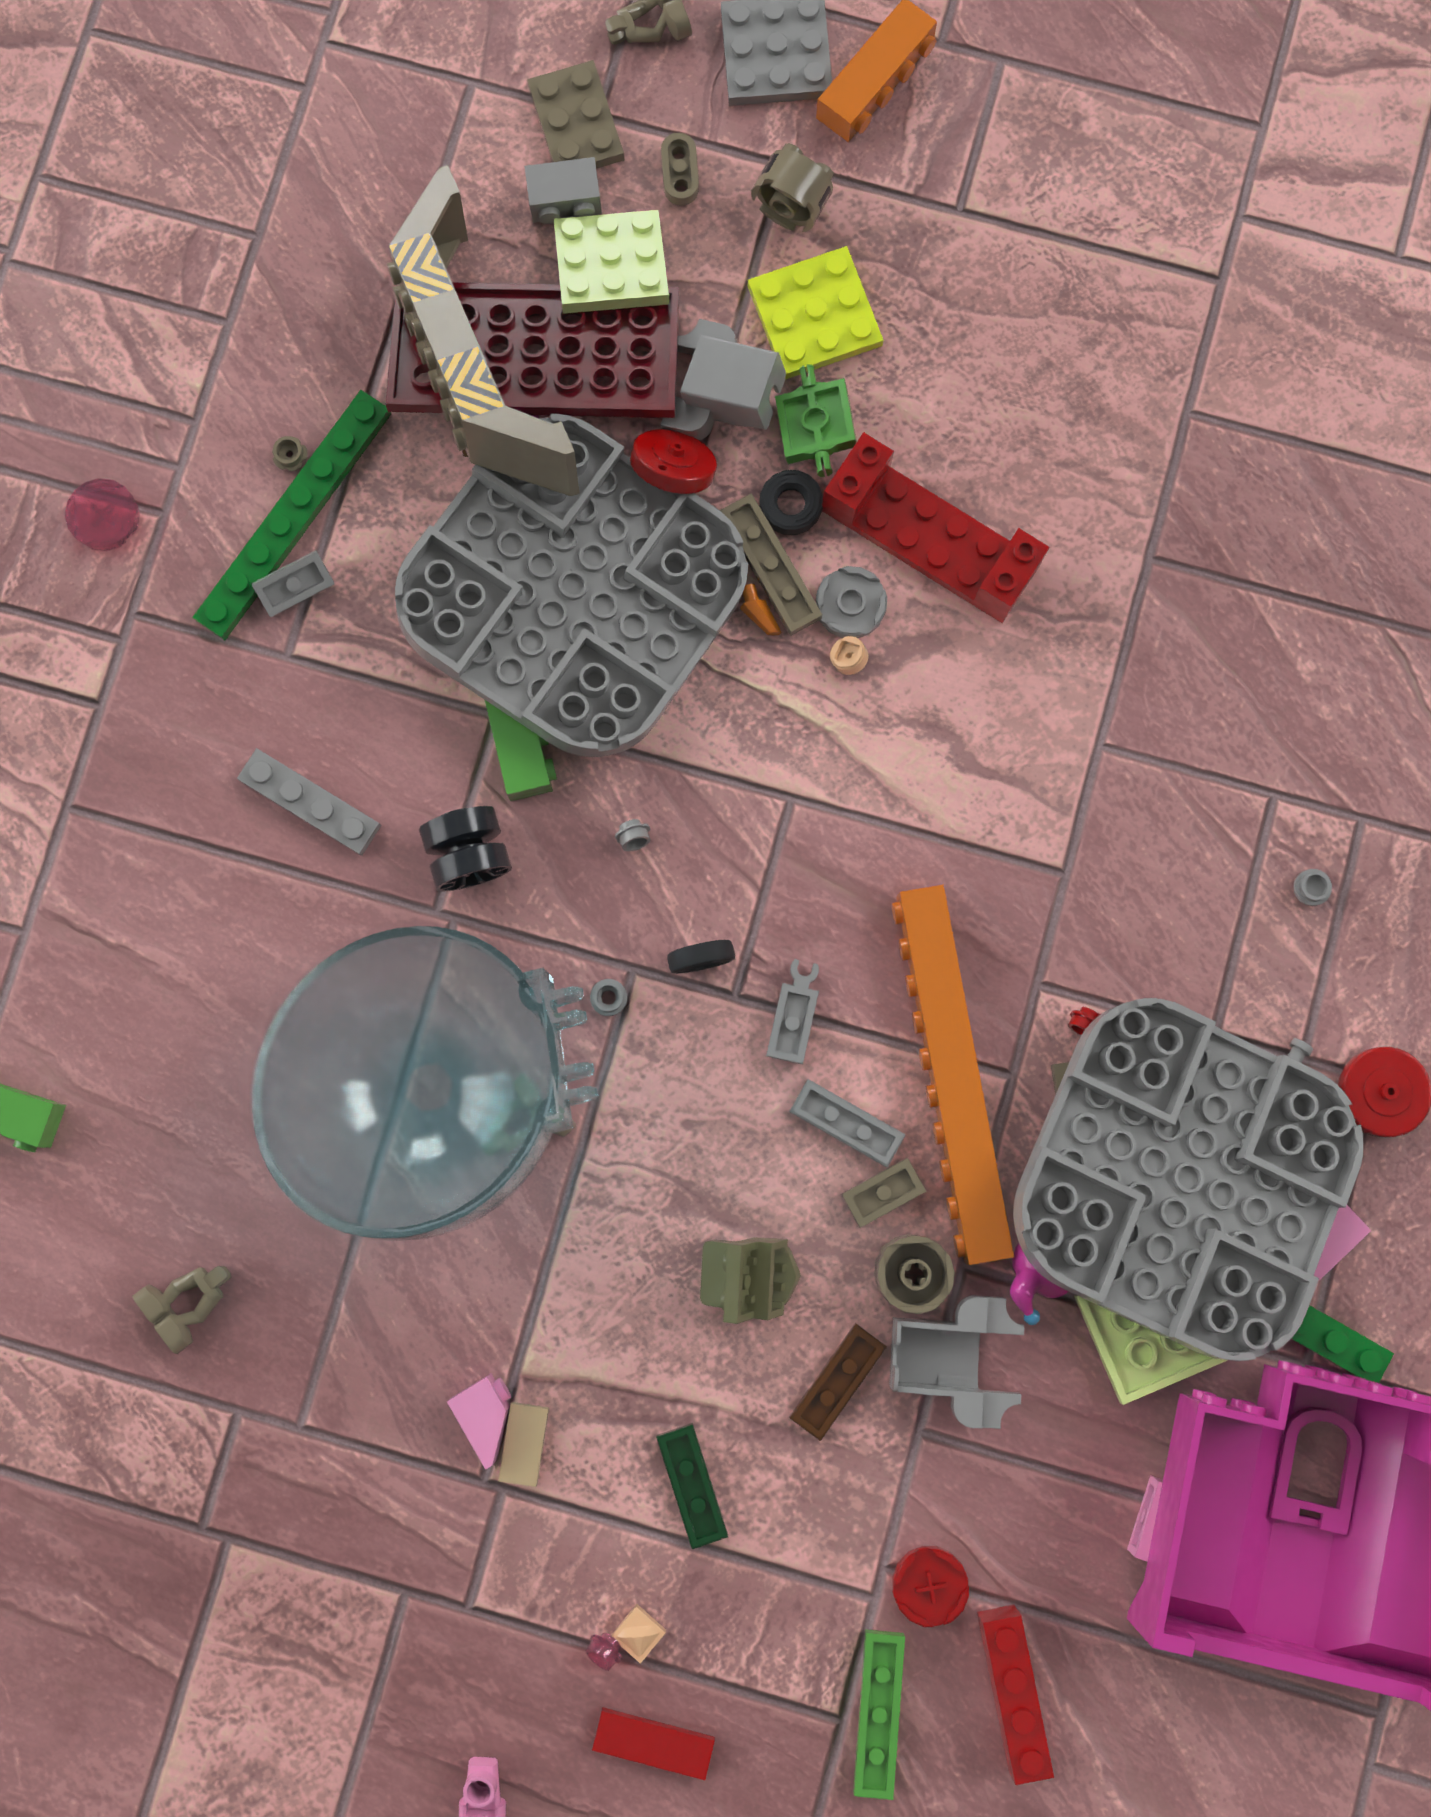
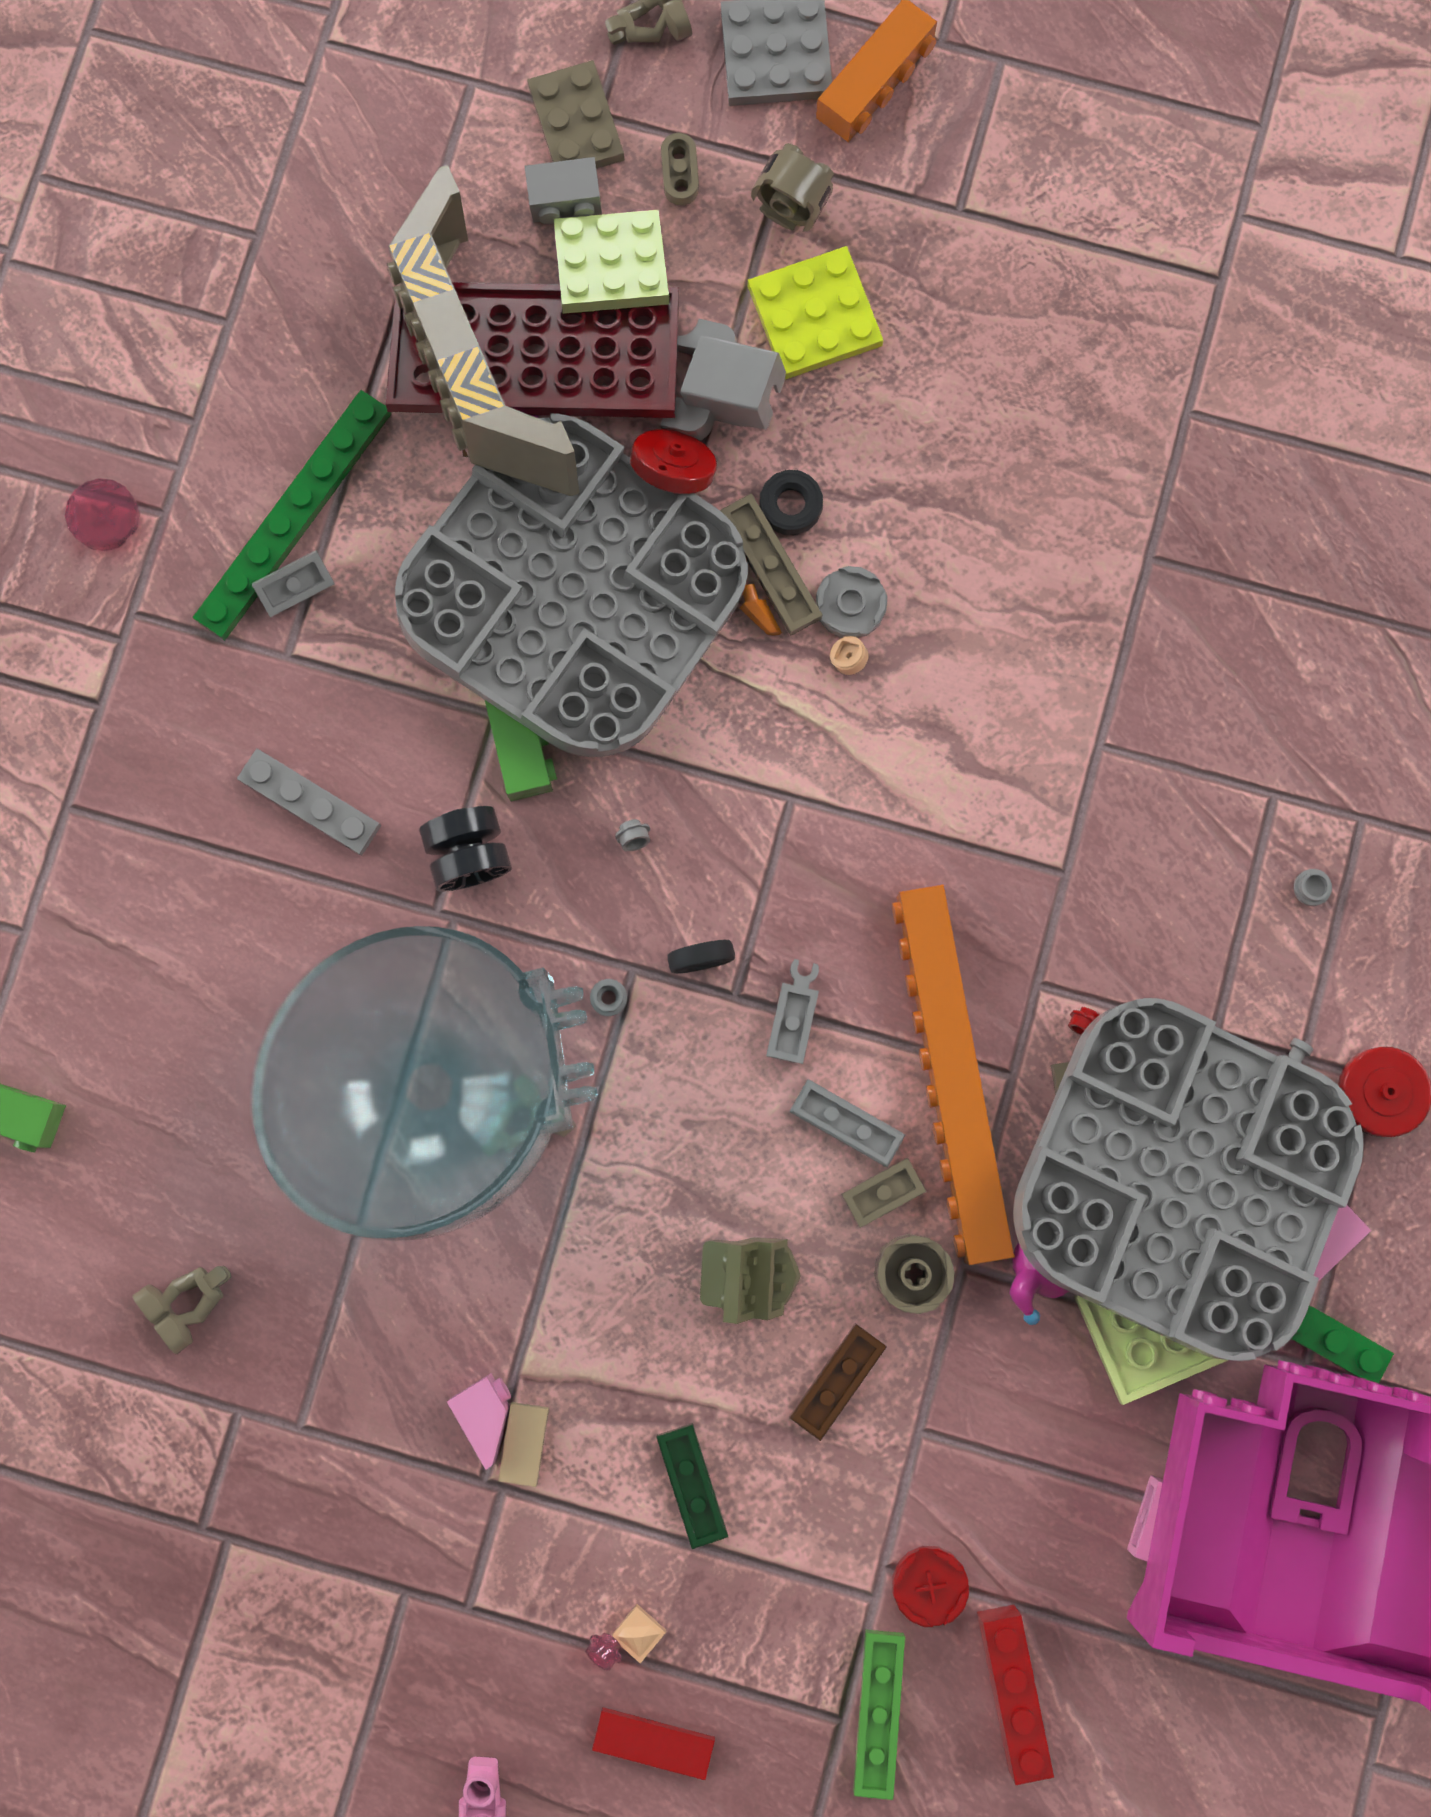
(285, 445): dark tan plate -> none
(816, 421): bright green plate -> none
(930, 531): red plate -> none
(944, 1359): light grey piece -> none

